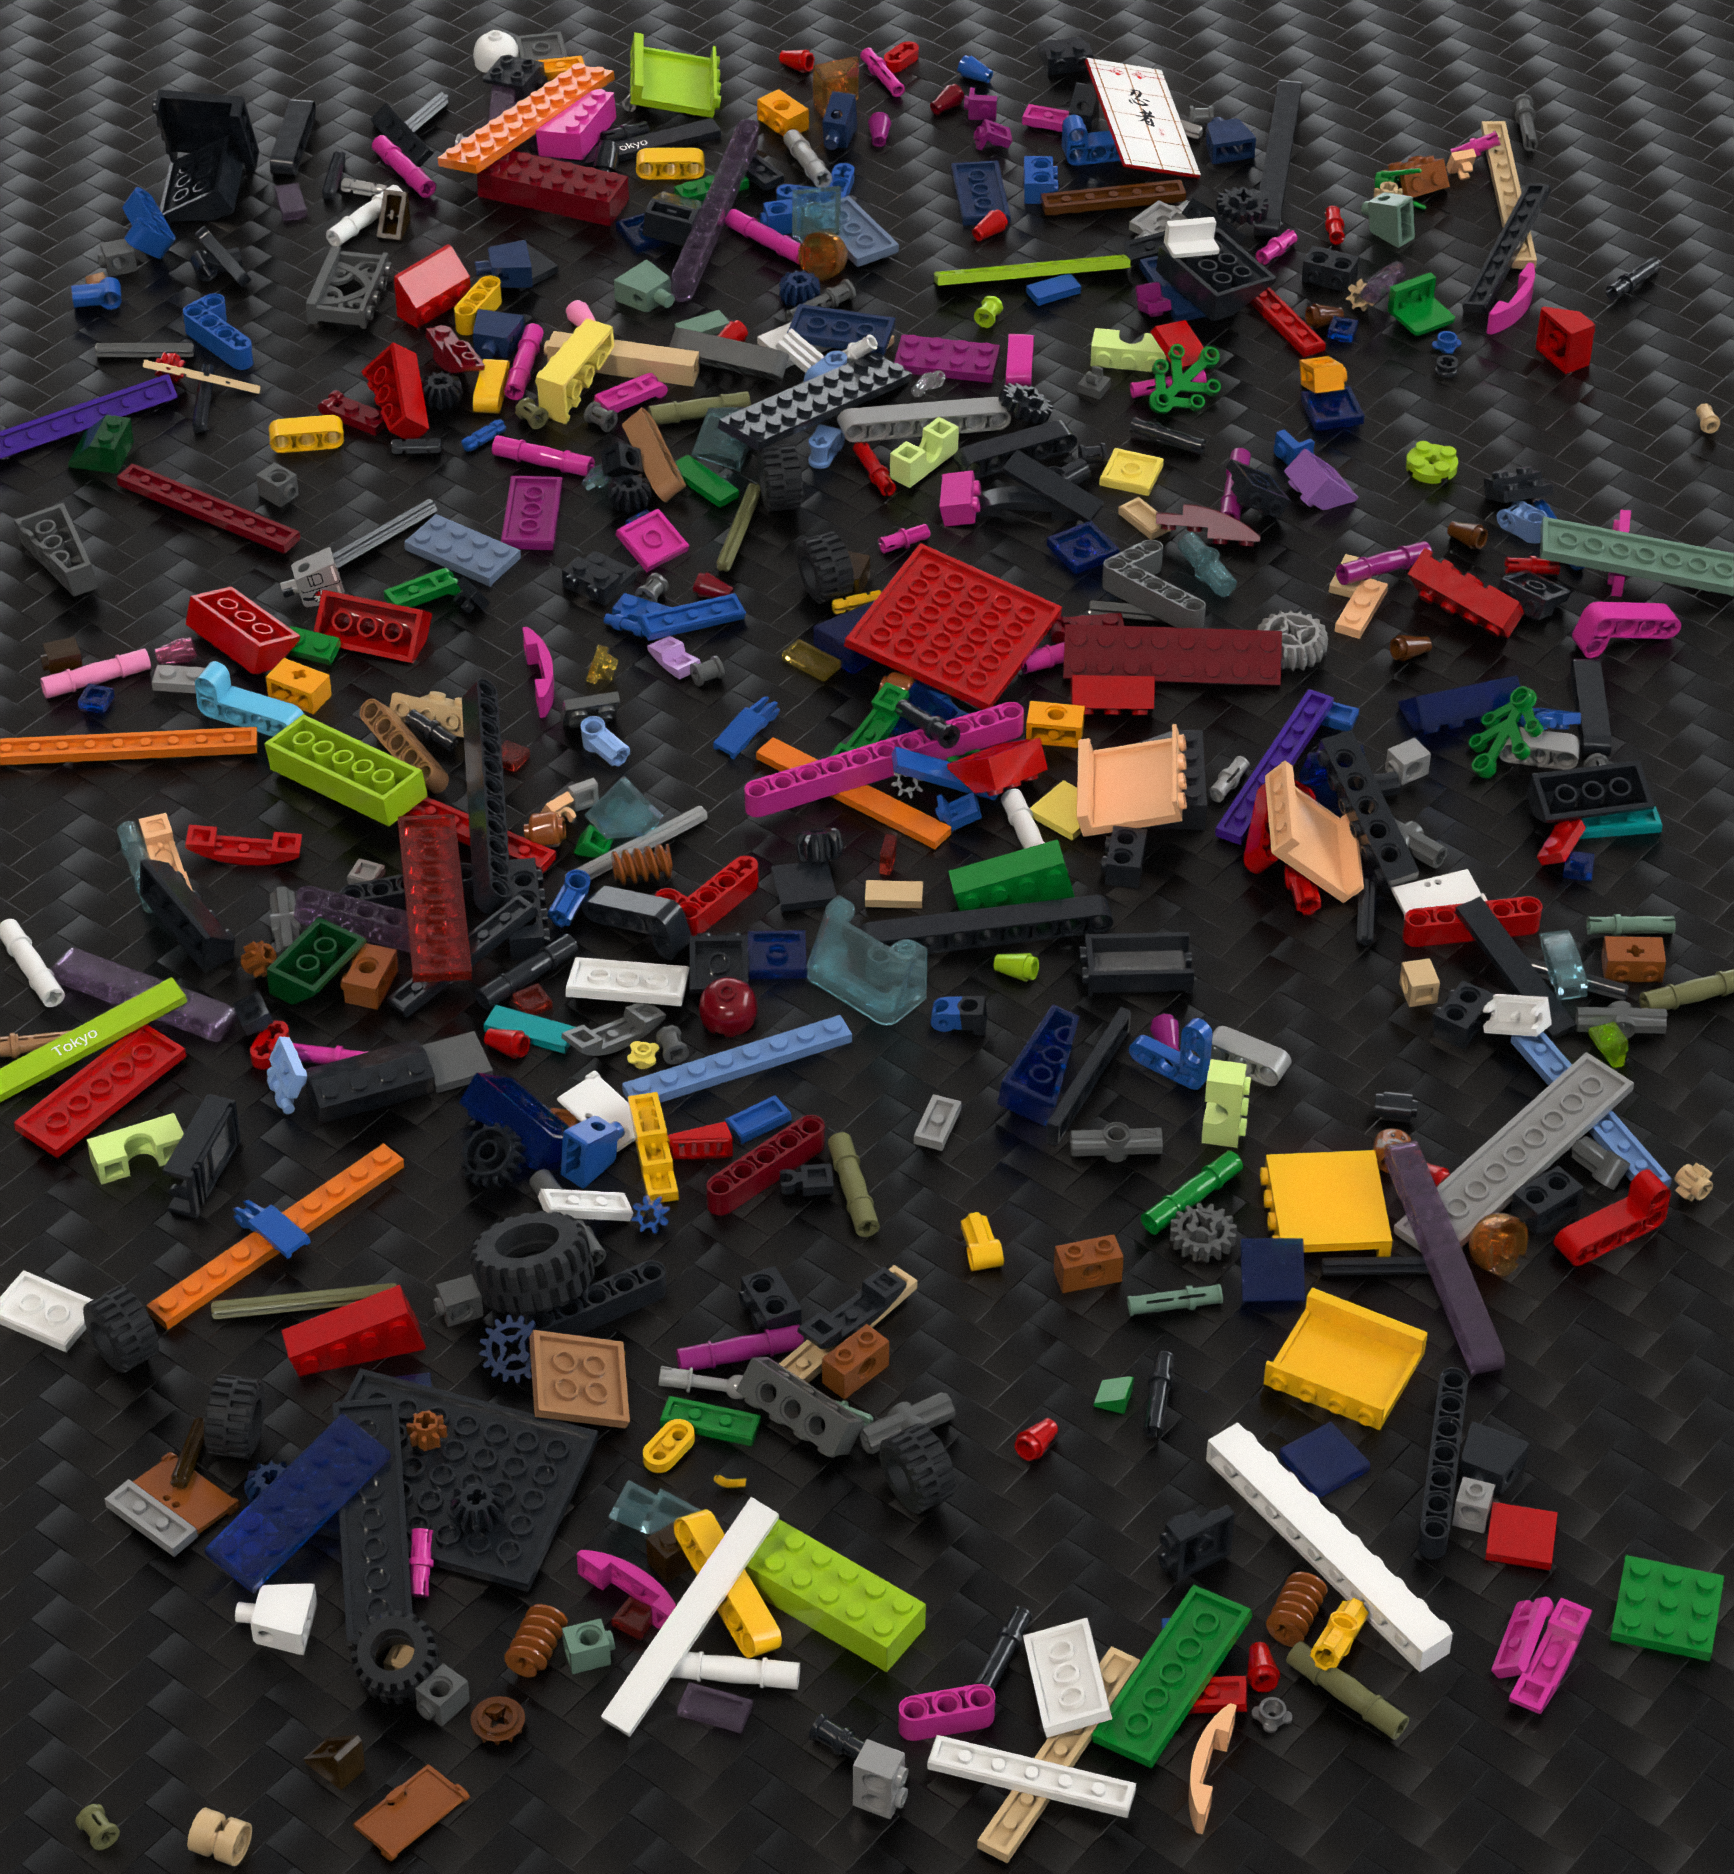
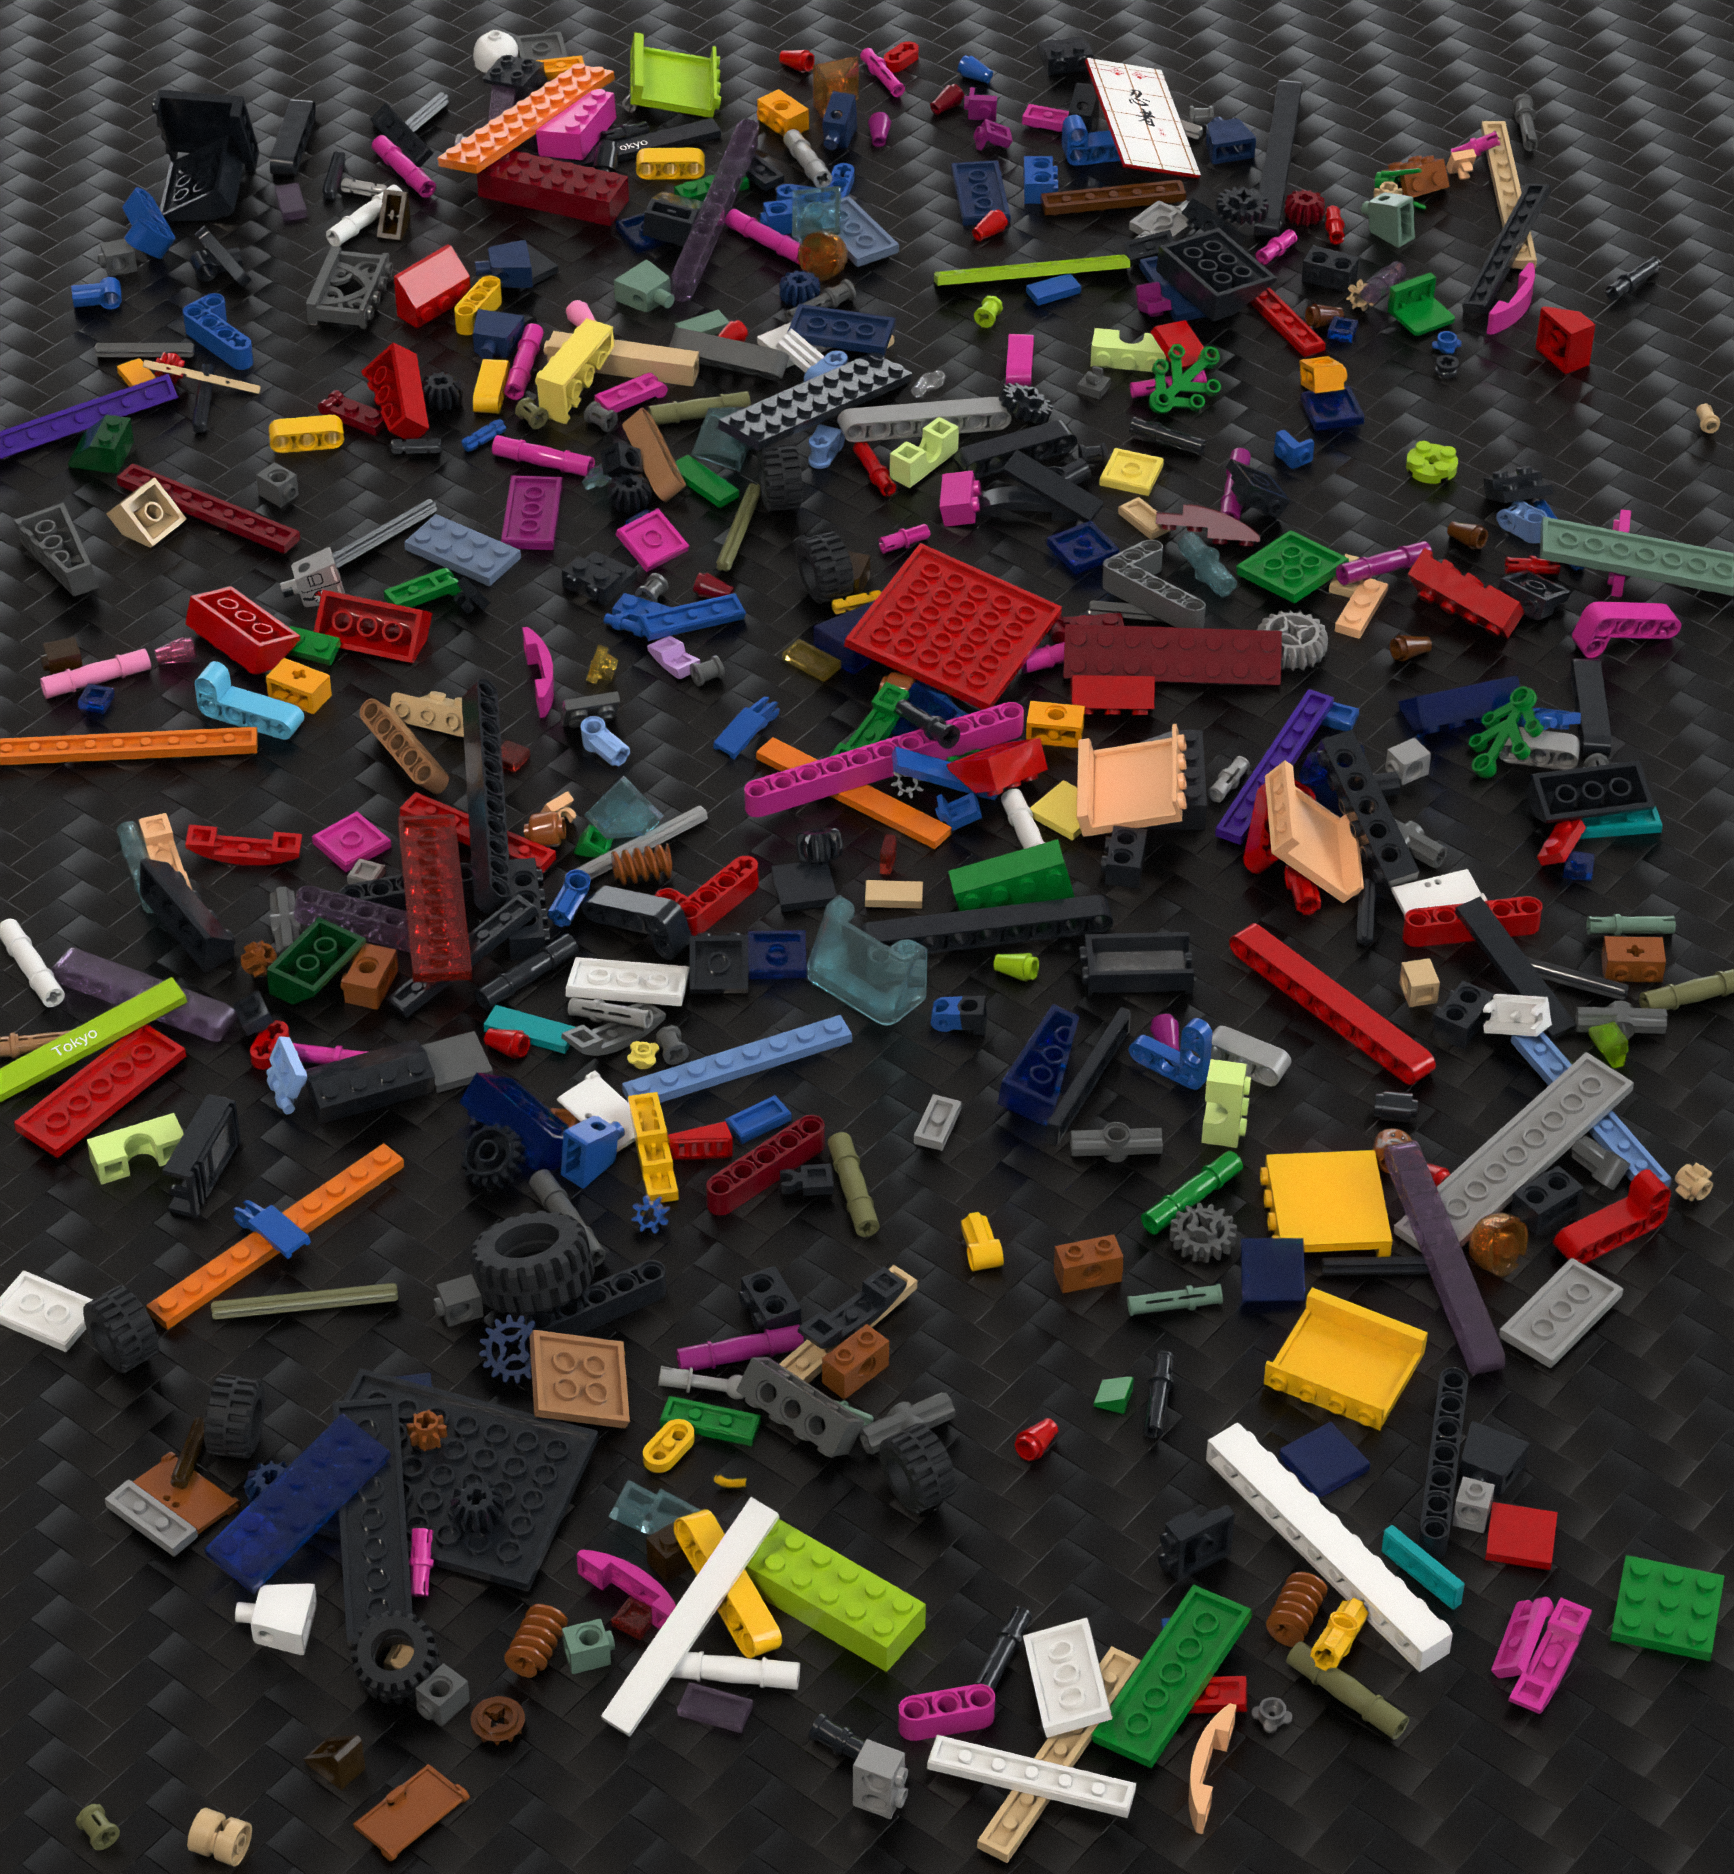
(95, 278): medium nougat plate -> none
(134, 372): none -> light orange tile
(147, 514): none -> tan slope
(175, 678): light grey plate -> none
(346, 770): lime brick -> none
(350, 840): none -> dark pink tile
(355, 1334): red wedge -> none
(432, 730): black pin -> none
(452, 353): dark red slope -> none
(532, 1000): clear red tile -> none
(582, 1008): none -> light grey pin
(584, 794): light grey tile -> none
(587, 1204): white tile -> none
(728, 1007): dark red cylinder -> none
(860, 348): white axle -> none
(953, 357): magenta plate -> none
(1191, 237): white panel -> none
(1262, 1668): red cone -> none
(1291, 566): none -> green plate
(1304, 207): none -> dark red gear
(1318, 482): medium lavender slope -> none
(1332, 1004): none -> red beam
(1422, 1567): none -> teal tile
(1561, 1313): none -> light grey plate
(1564, 964): clear light blue slope -> none

